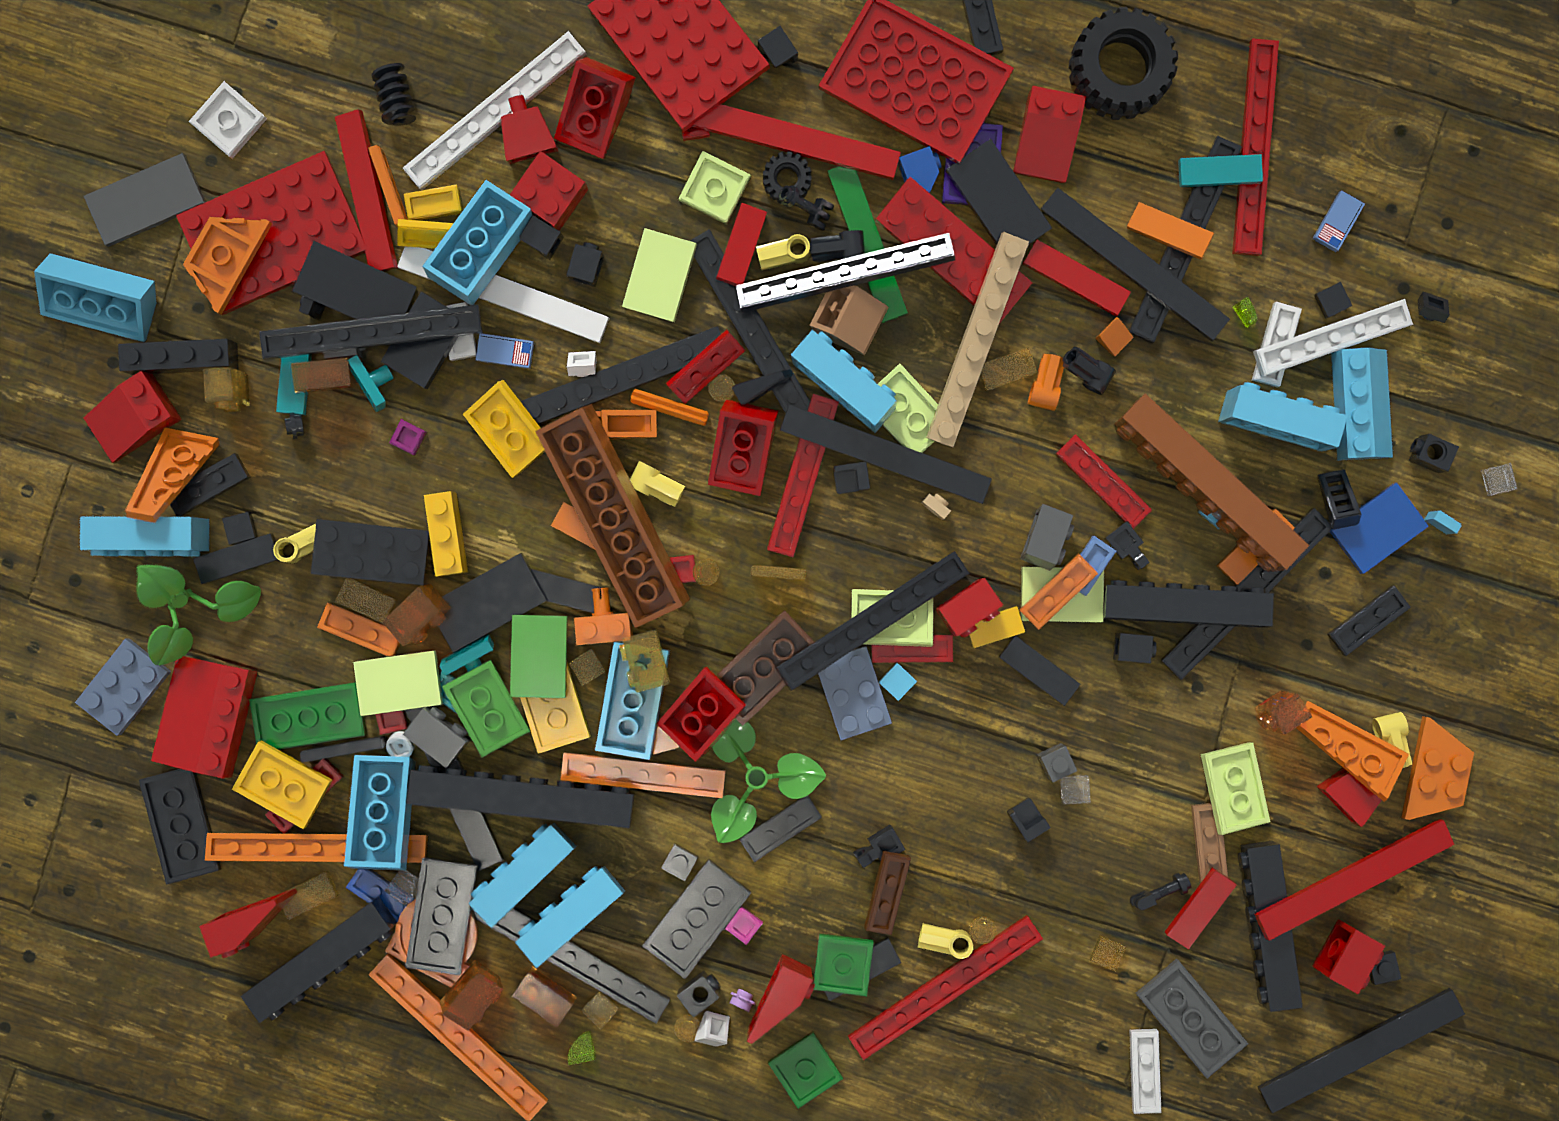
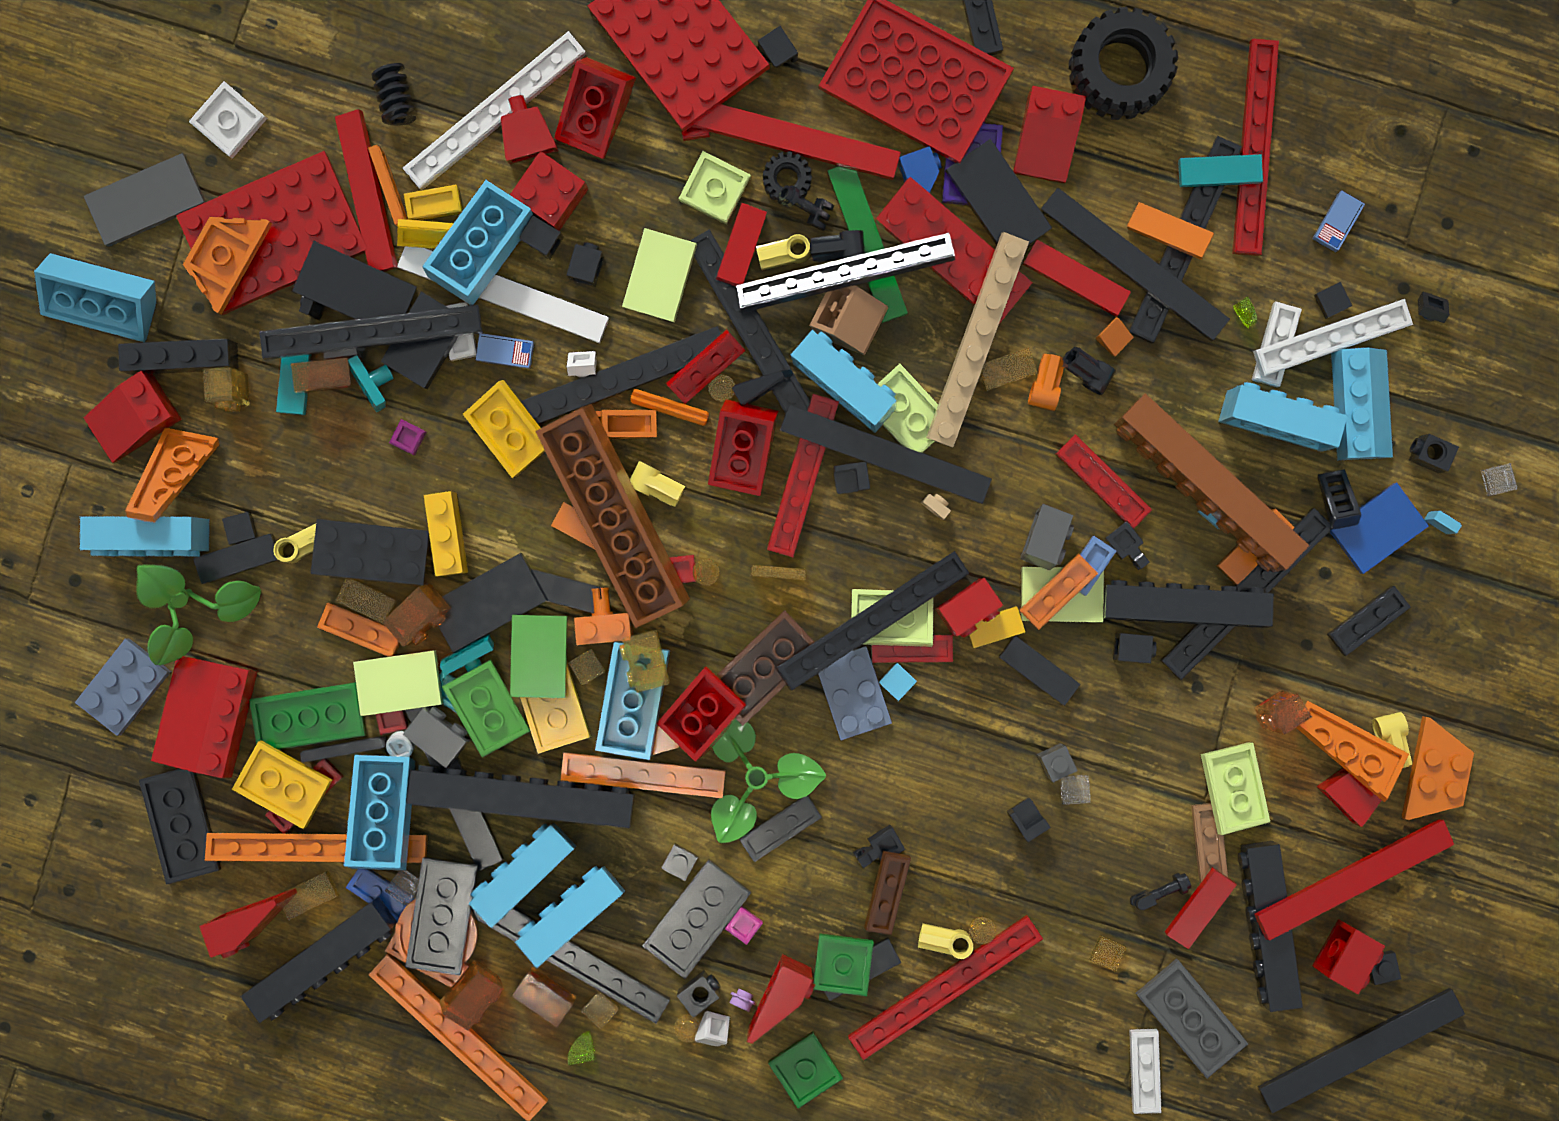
(210, 484): black plate -> none
(294, 425): black plate -> none

